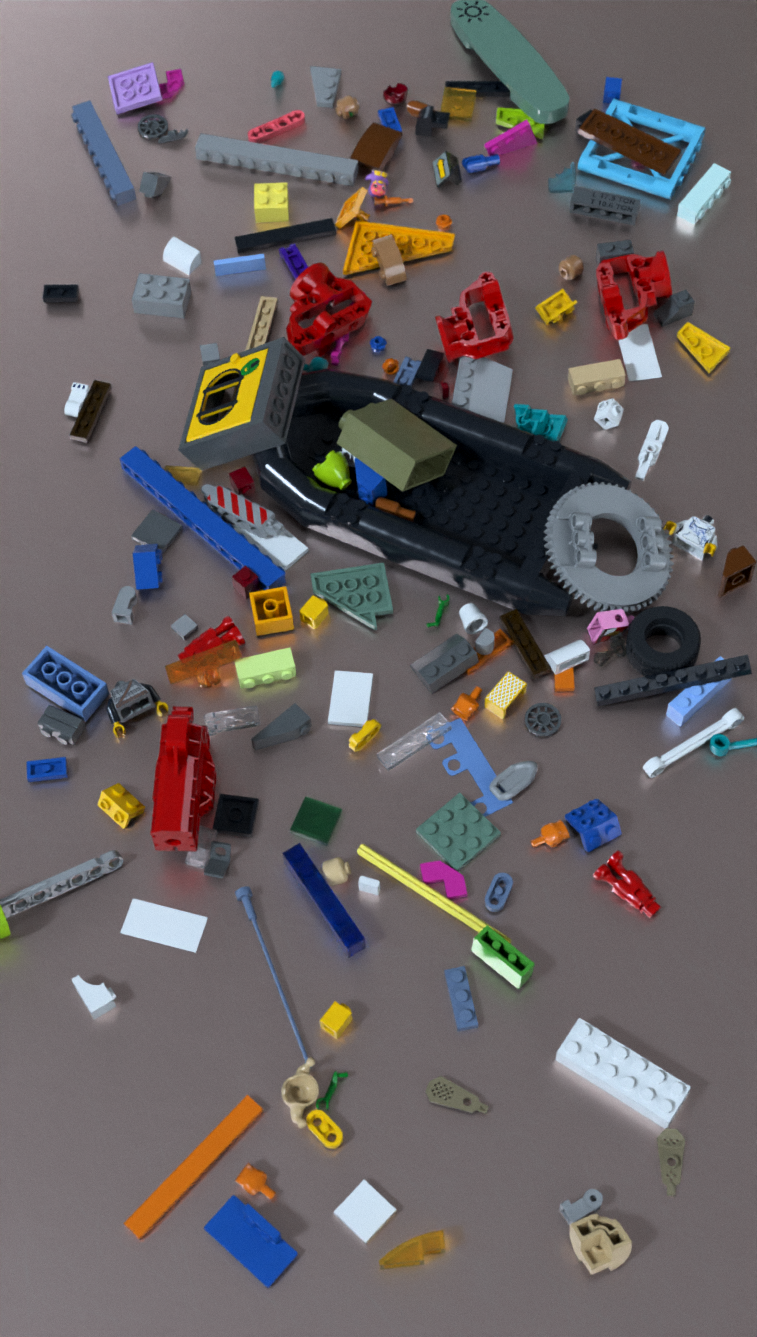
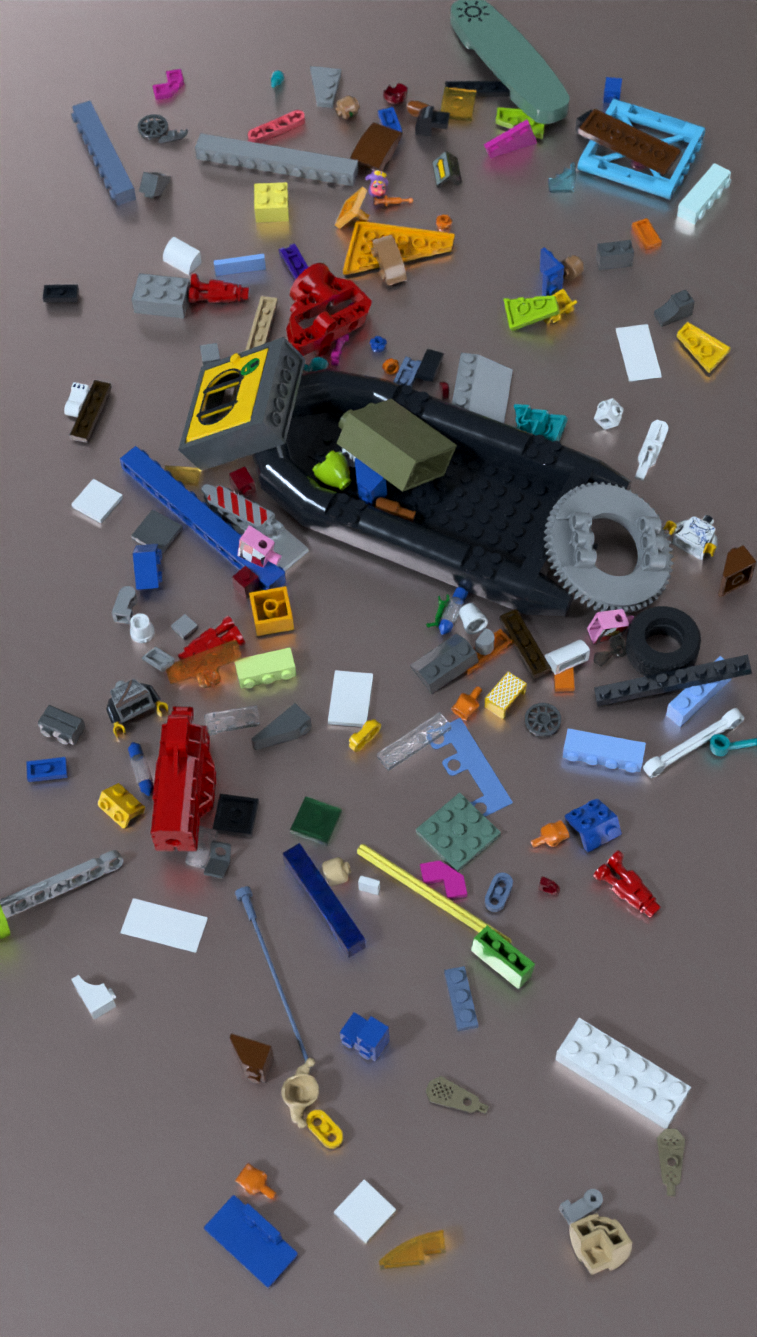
(65, 683): medium blue brick -> none
(97, 501): none -> white tile
(135, 88): lavender plate -> none
(141, 628): none -> white piece
(141, 768): none -> piece
(159, 659): none -> light grey tile
(193, 1167): orange tile -> none
(217, 291): none -> red piece
(253, 1057): none -> reddish brown slope
(257, 548): none -> bright pink torso
(285, 235): black tile -> none
(314, 612): yellow brick -> none
(332, 1087): green piece -> none
(336, 1019): yellow brick -> none
(356, 591): sand green wing -> none
(365, 1035): none -> blue brick
(452, 610): none -> piece
(458, 330): red piece -> none
(479, 162): blue arm -> none
(513, 780): light grey piece -> none
(527, 311): none -> lime wing
(548, 886): none -> dark red tile
(552, 273): none -> blue bracket
(596, 377): tan brick -> none
(604, 205): dark grey brick -> none
(604, 750): none -> light blue brick
(646, 234): none -> orange tile
(649, 280): red piece -> none

